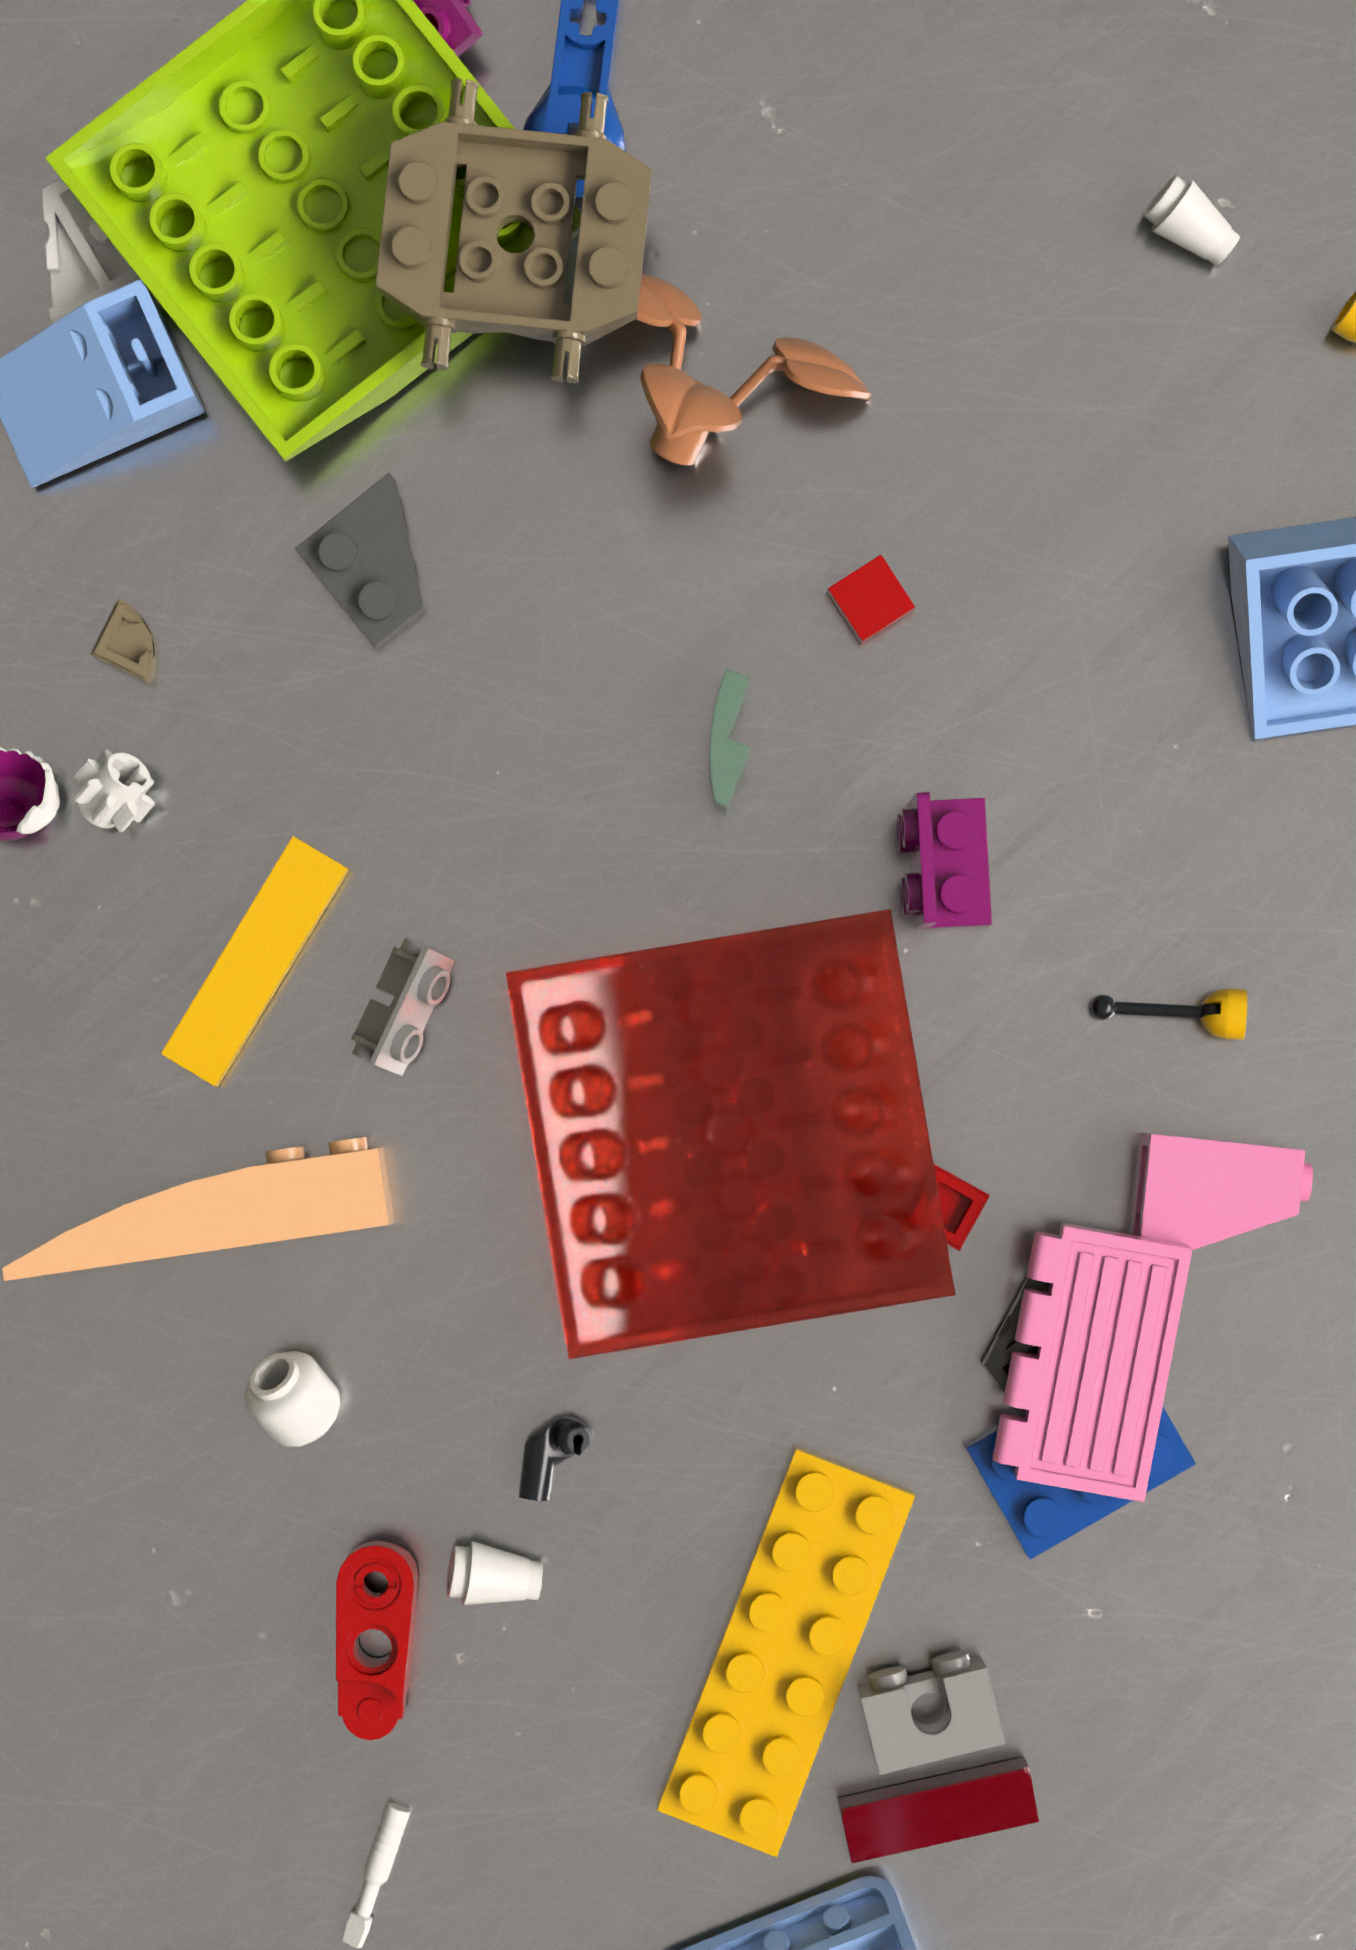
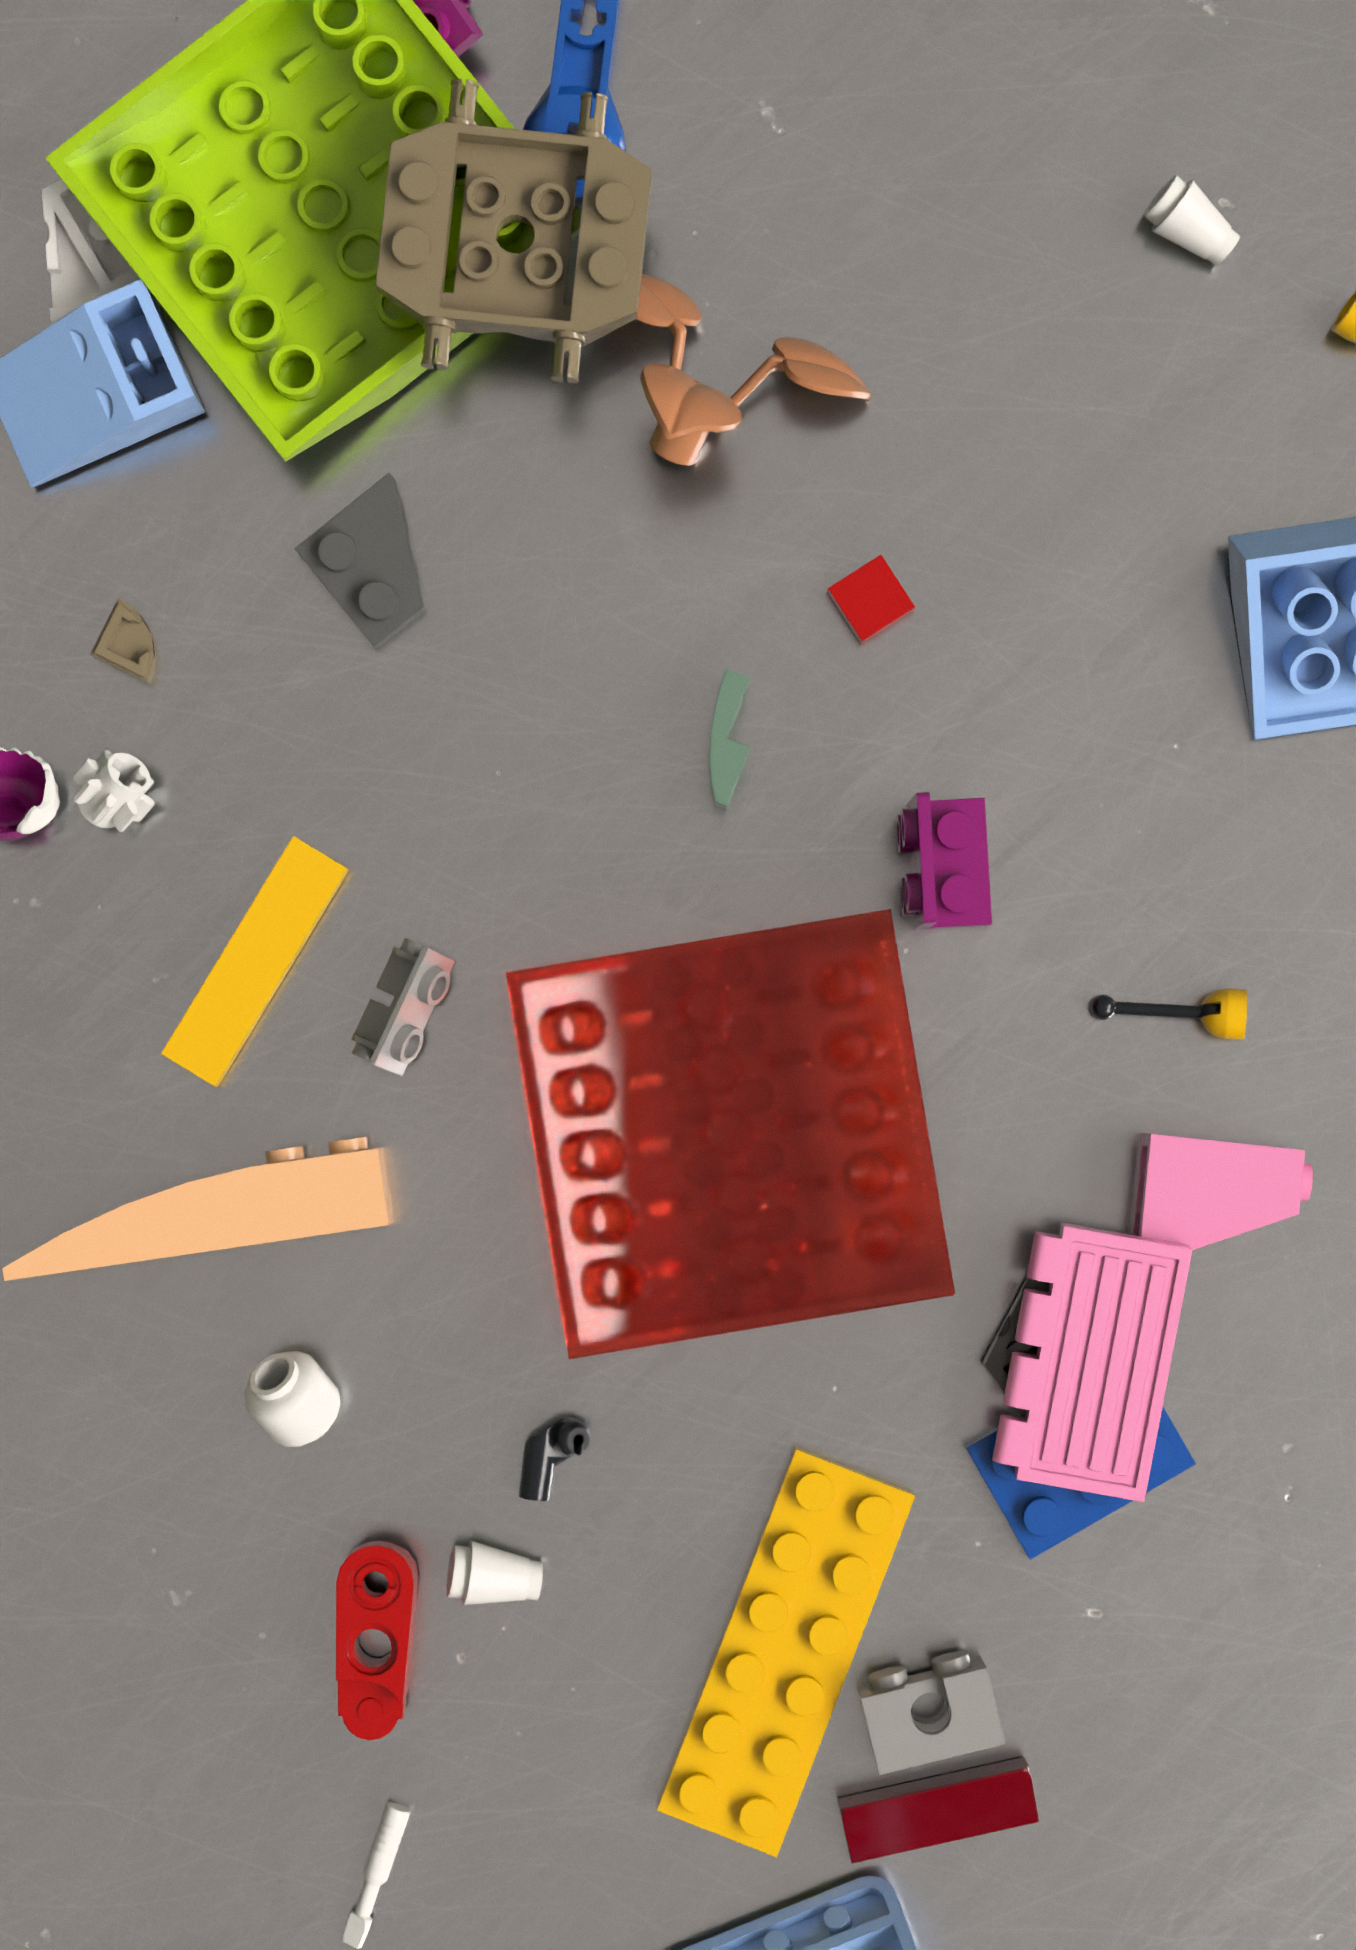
(960, 1206): red tile -> none

